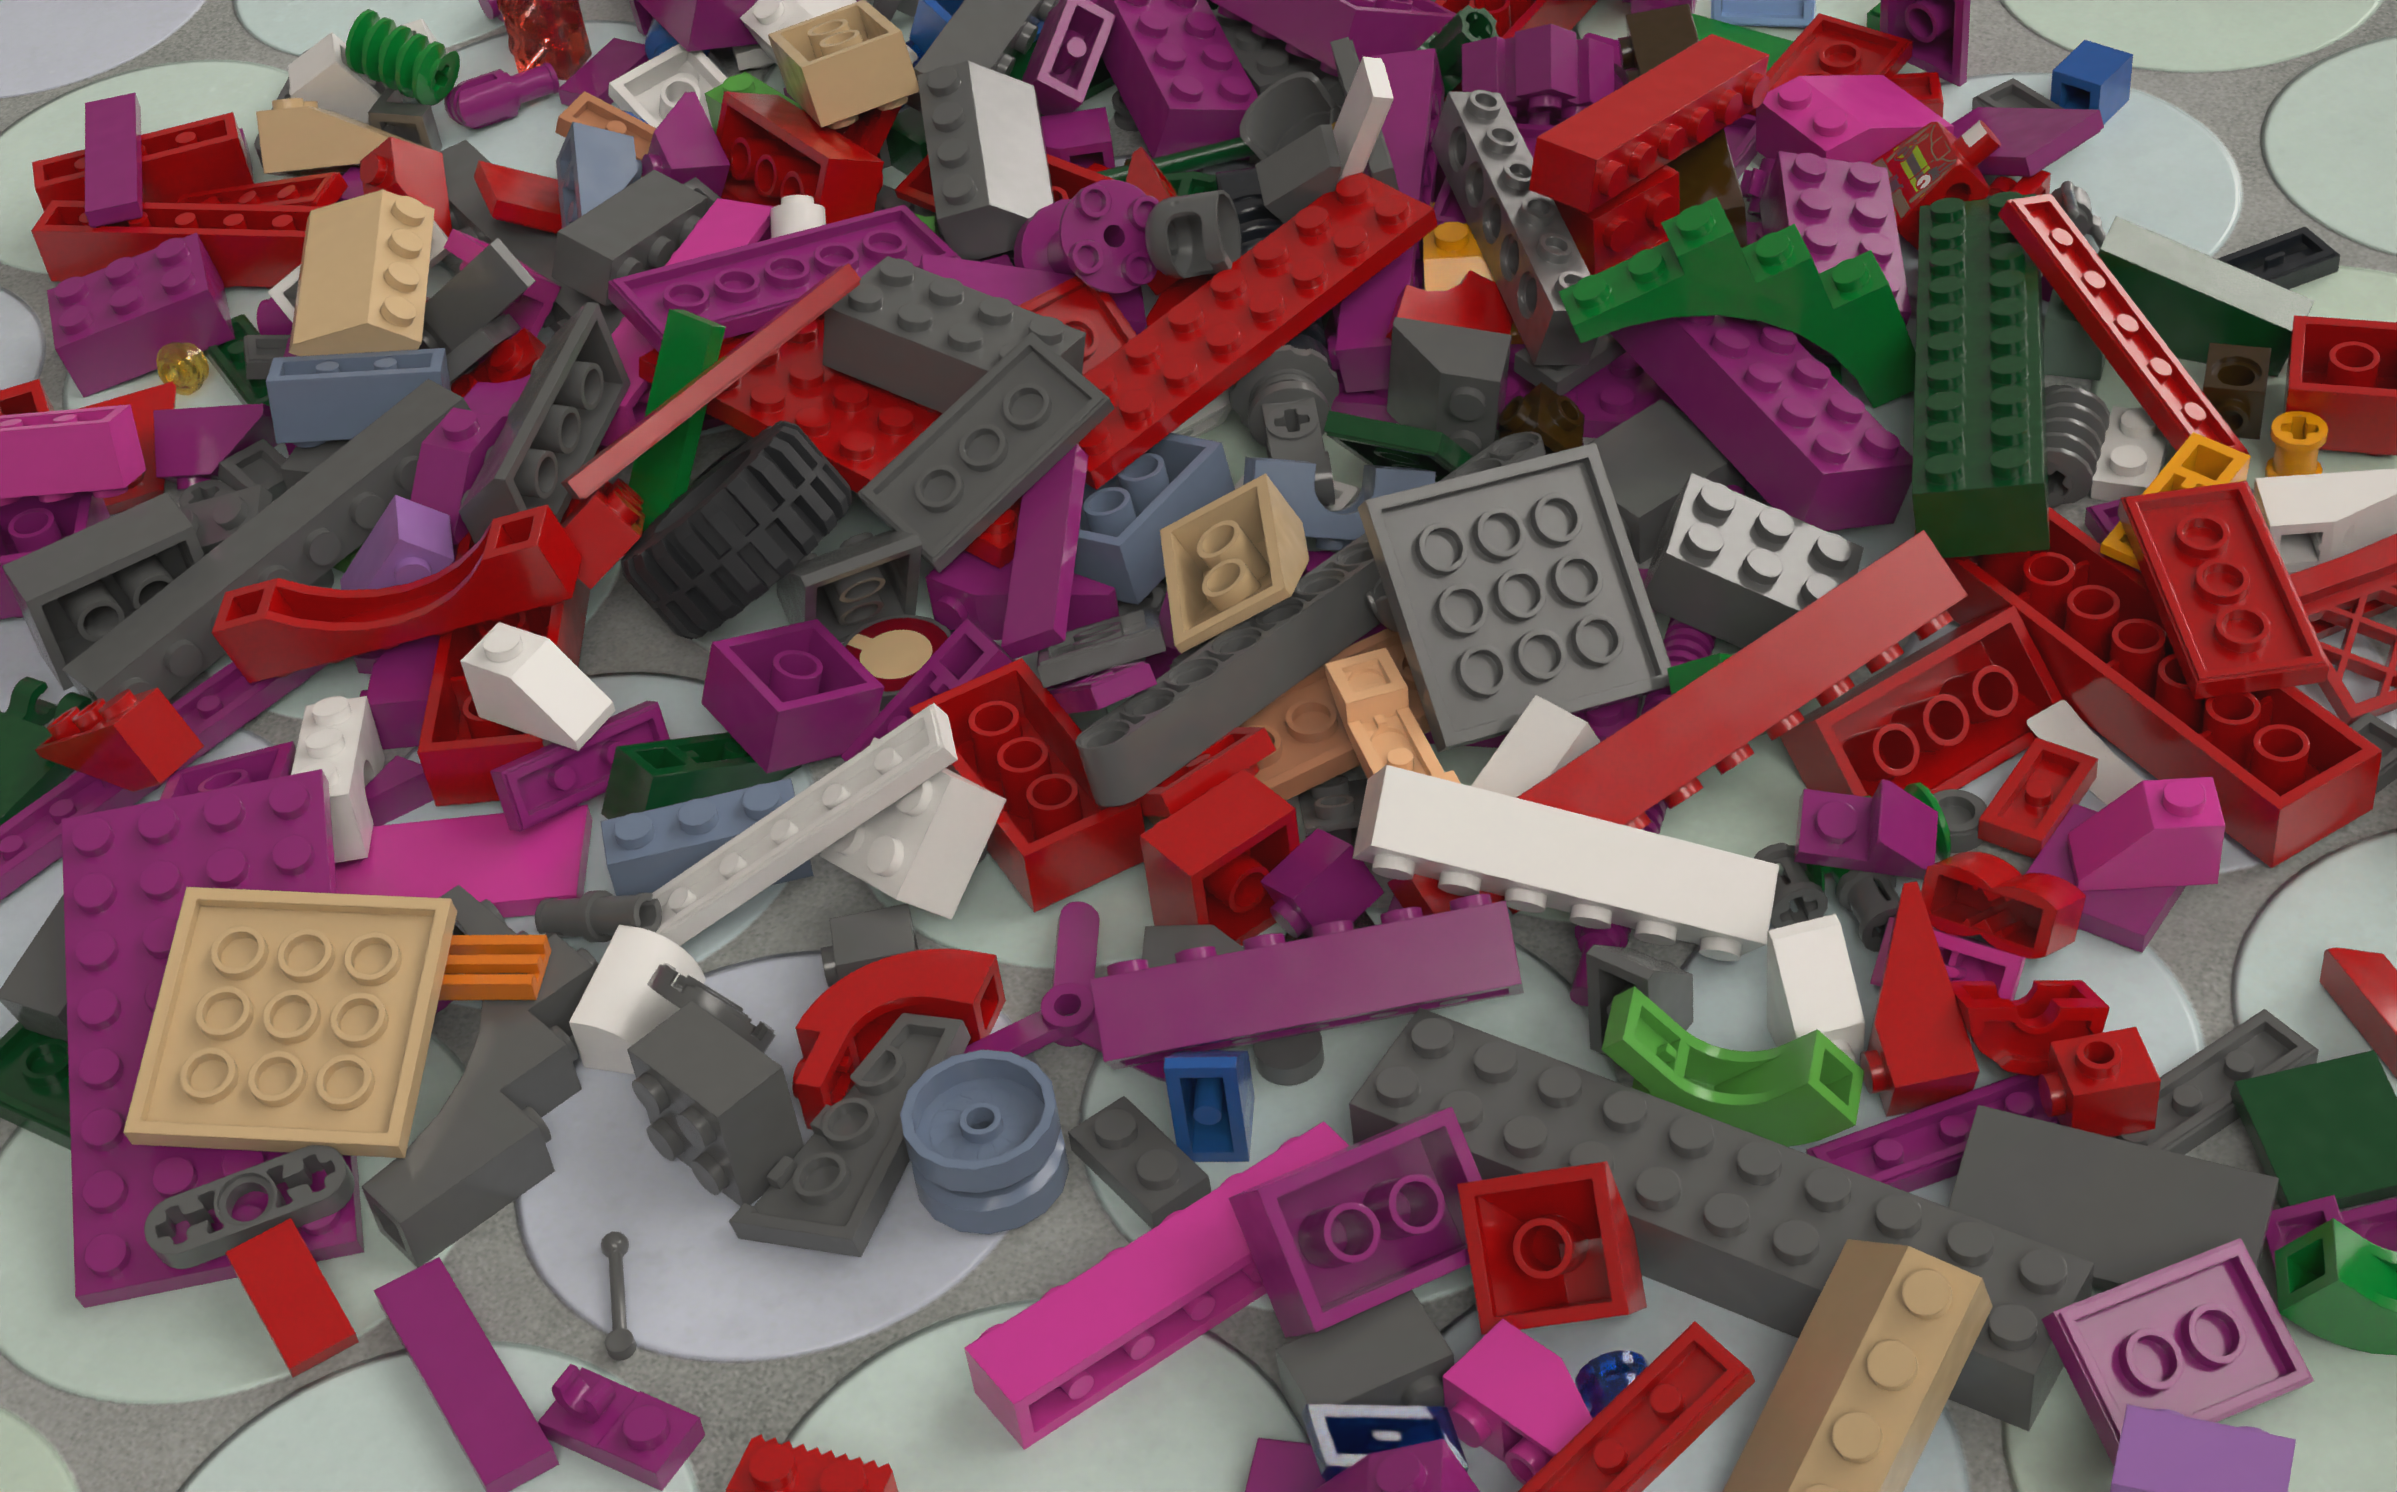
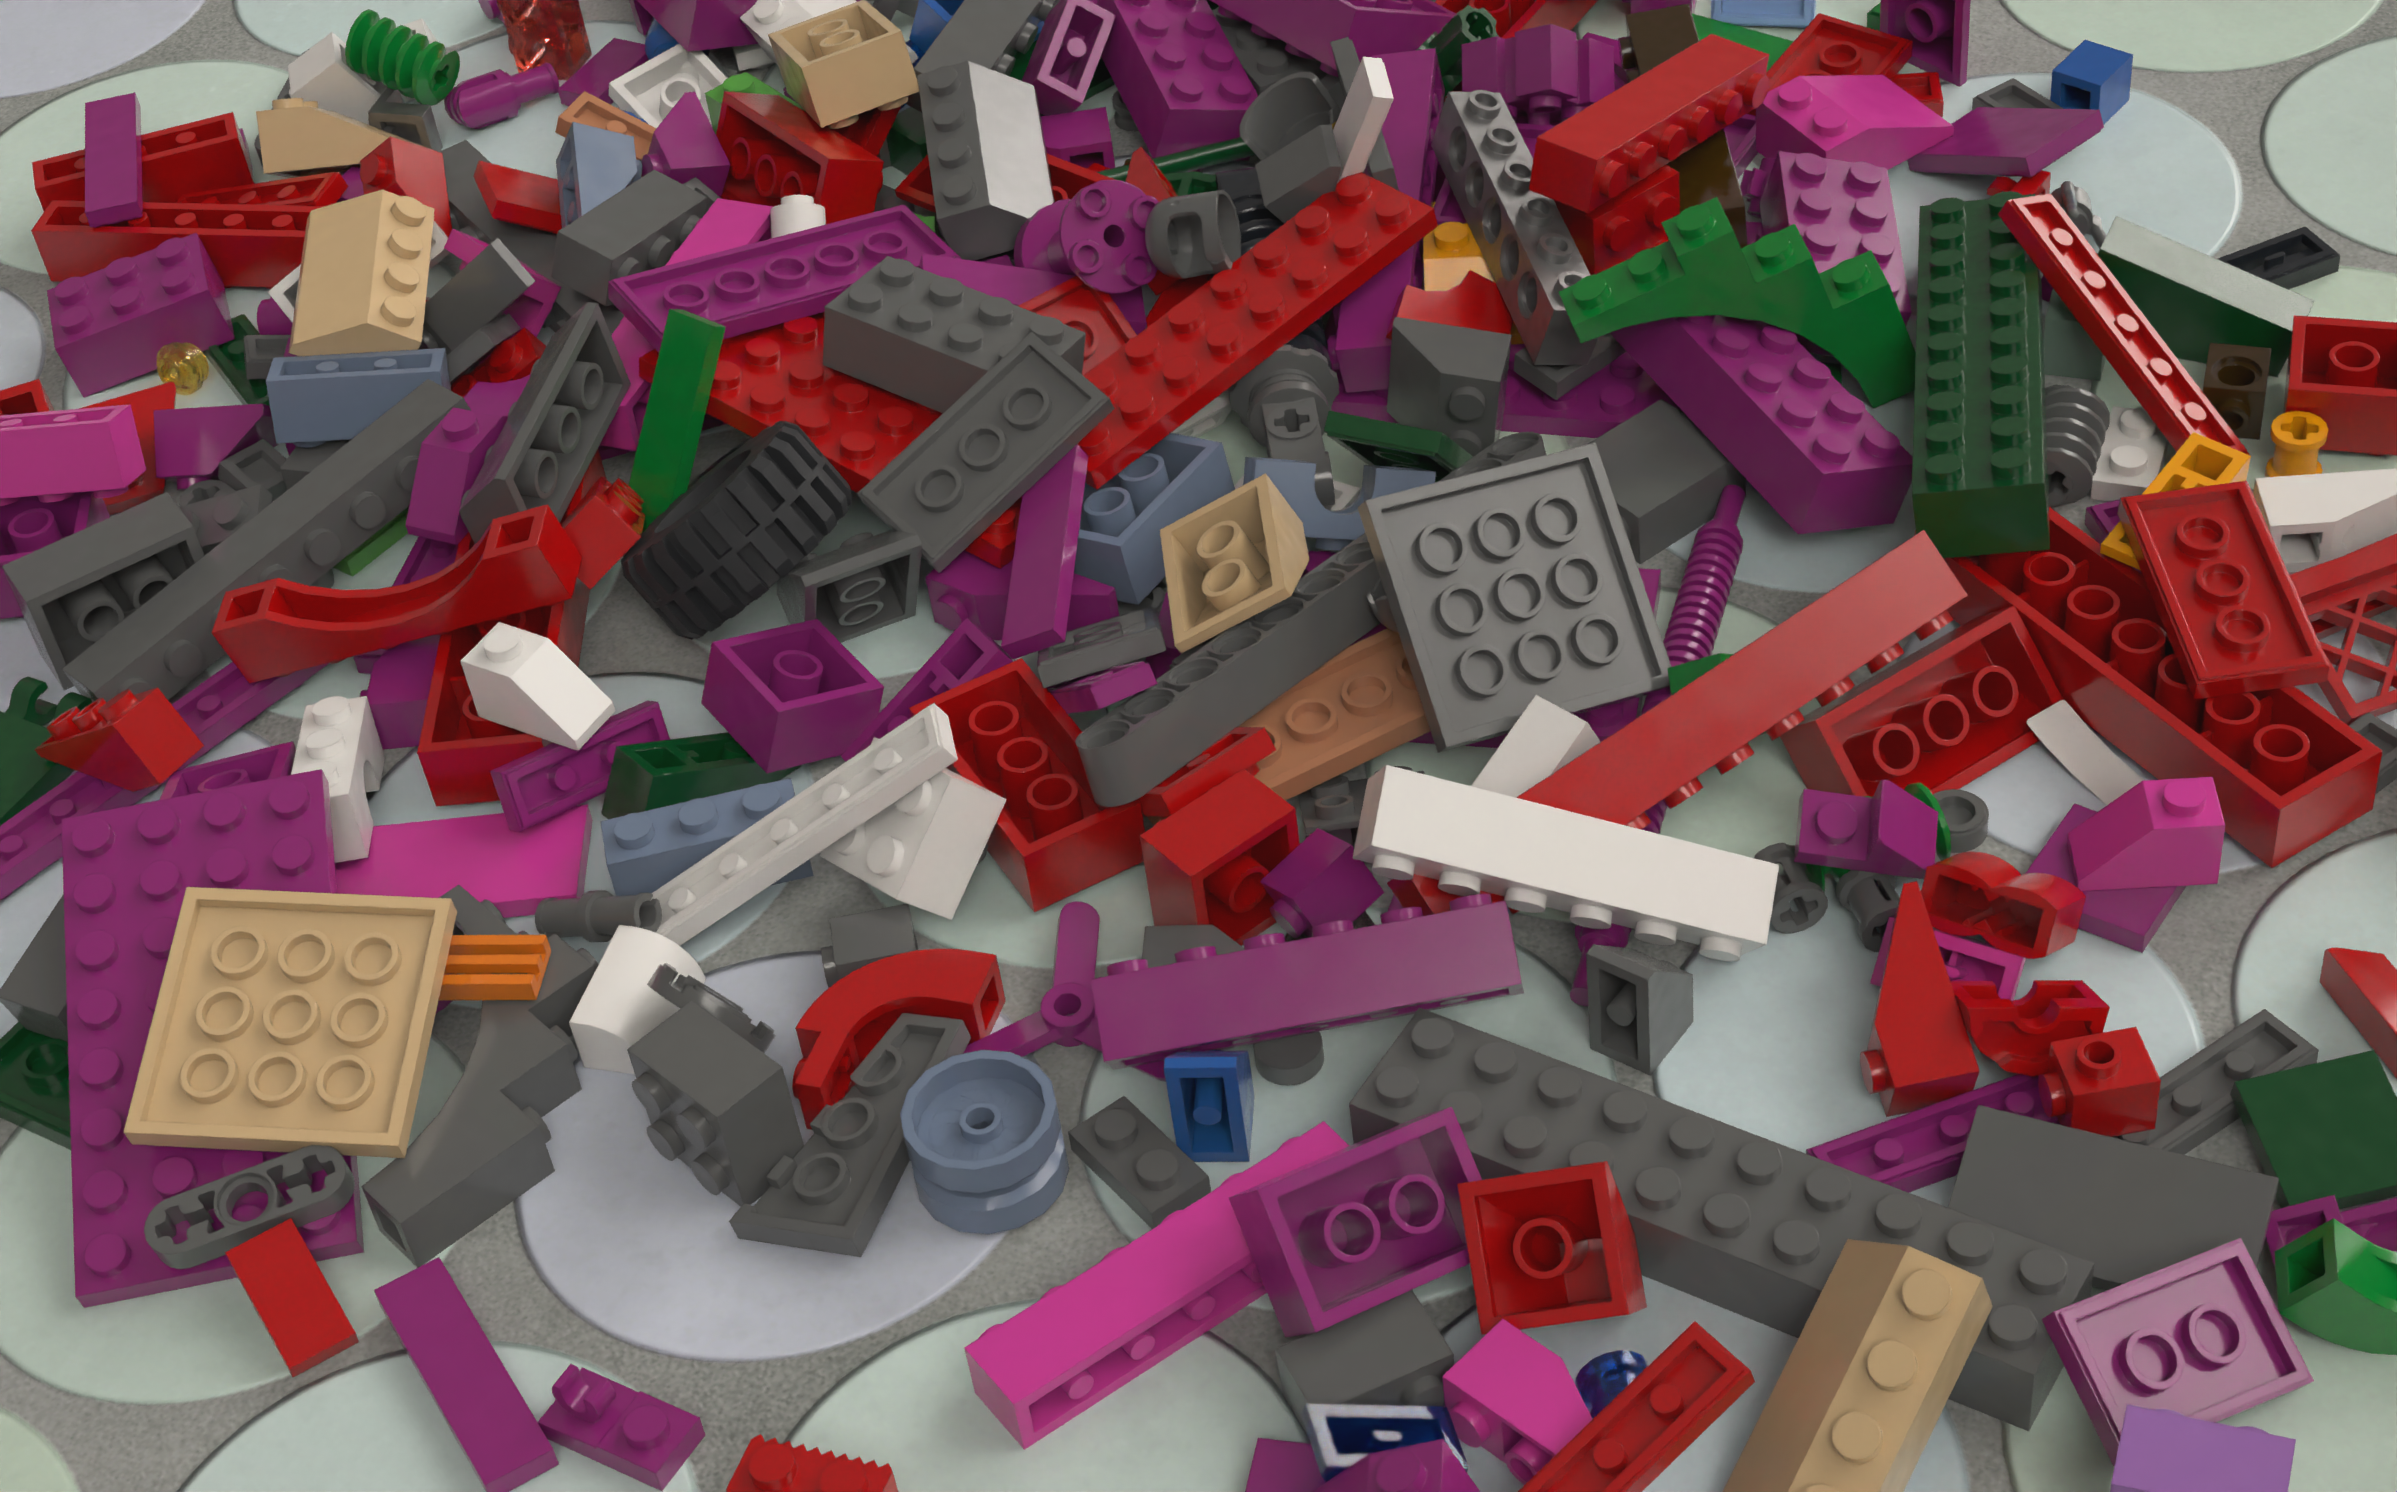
(397, 790): magenta piece -> none
(402, 547): medium lavender brick -> none
(620, 1341): dark grey hinge -> none
(711, 382): red tile -> none
(896, 649): tile -> none
(1378, 715): light nougat slope -> none
(1545, 413): dark brown brick -> none
(1741, 563): dark grey brick -> none
(1777, 1093): bright green arch -> none
(1813, 985): white slope -> none
(1936, 167): red torso -> none
(2037, 797): red plate -> none

